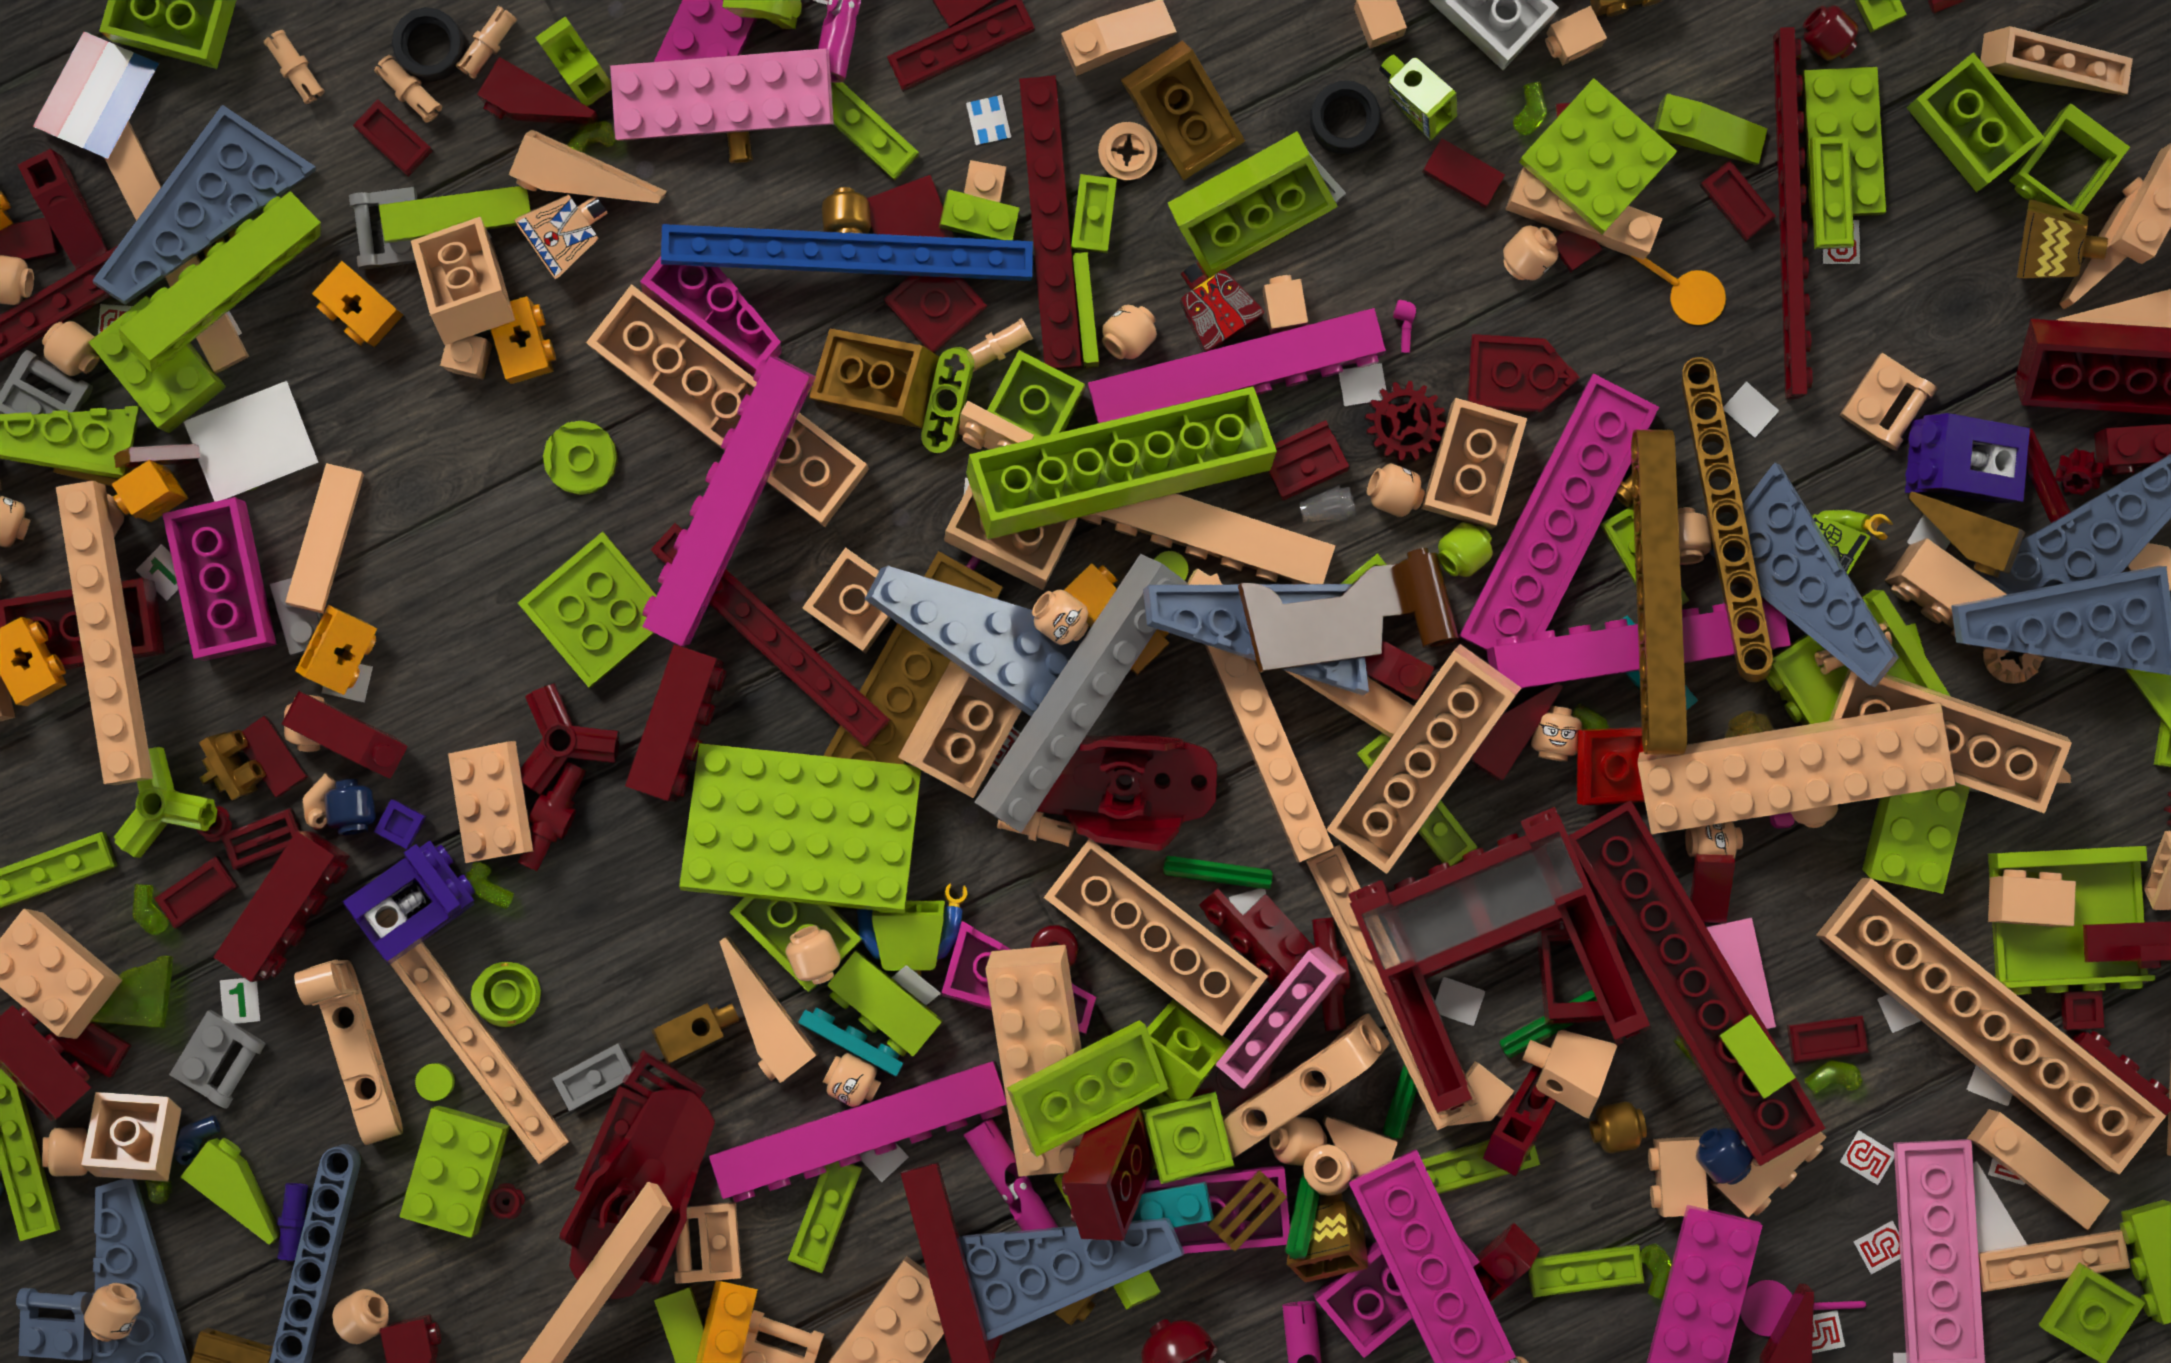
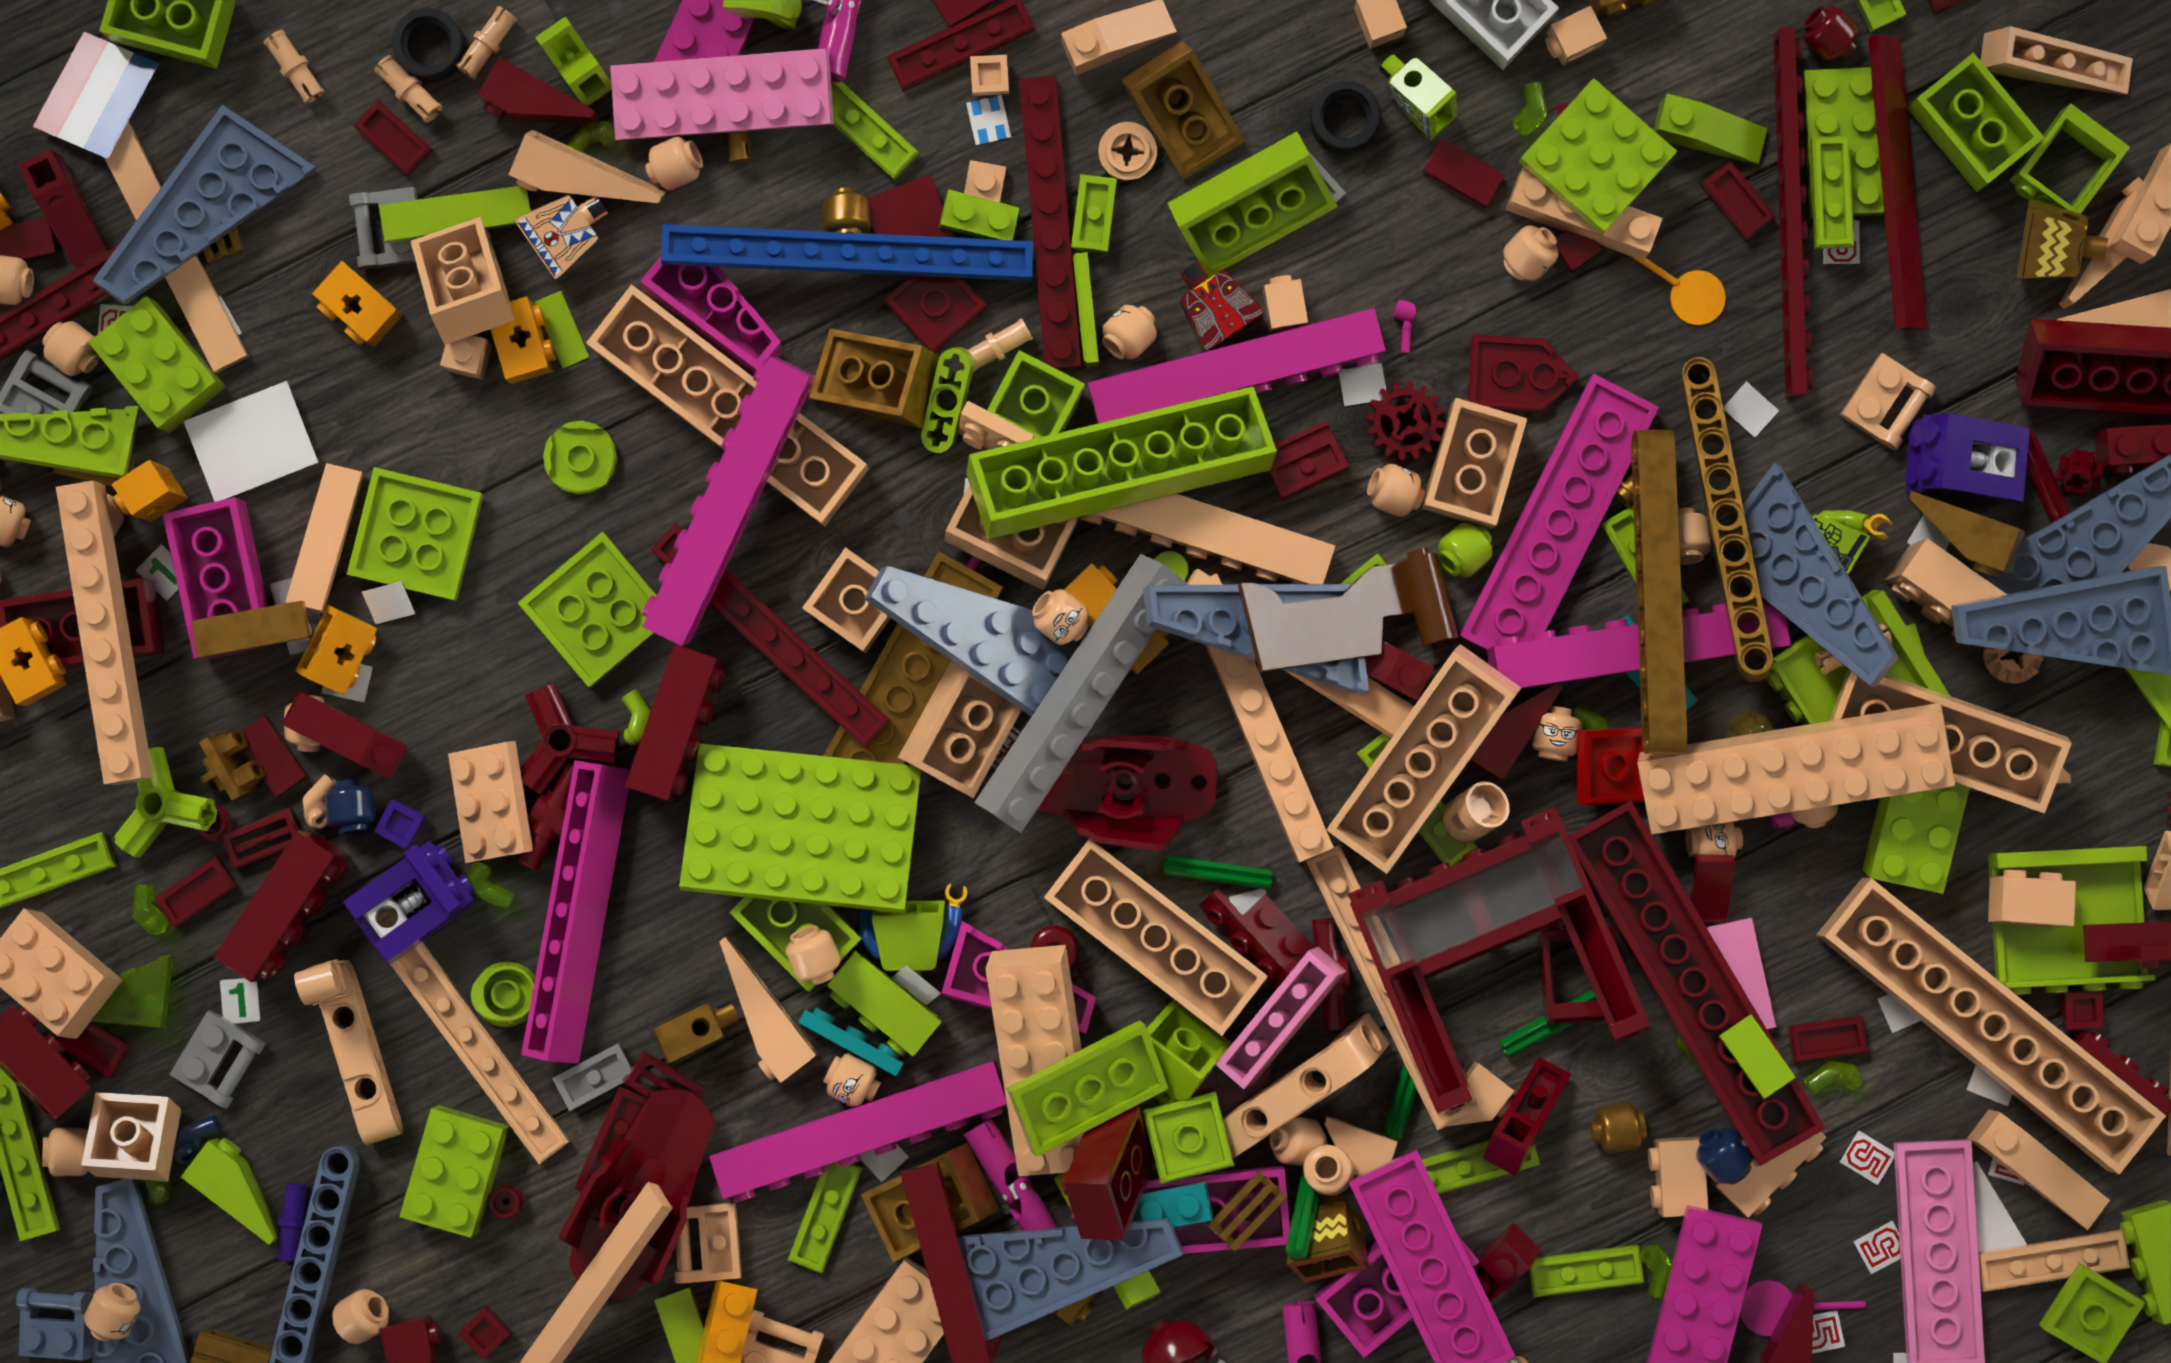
(160, 454): tile -> none
(219, 281): lime brick -> none
(250, 629): none -> pearl gold tile
(388, 602): none -> white sticker
(415, 533): none -> lime plate
(435, 1081): lime tile -> none
(485, 1332): none -> dark red plate
(562, 330): none -> lime sticker
(576, 913): none -> dark pink brick
(640, 714): none -> lime arm
(674, 163): none -> light nougat head
(967, 1193): none -> pearl gold slope
(989, 75): none -> light nougat plate
(1044, 829): light nougat pin -> none
(1329, 506): clear cone -> none
(1459, 1001): white sticker -> none
(1476, 812): none -> light nougat wheel
(1572, 1069): light nougat torso -> none
(1897, 183): none -> dark red tile

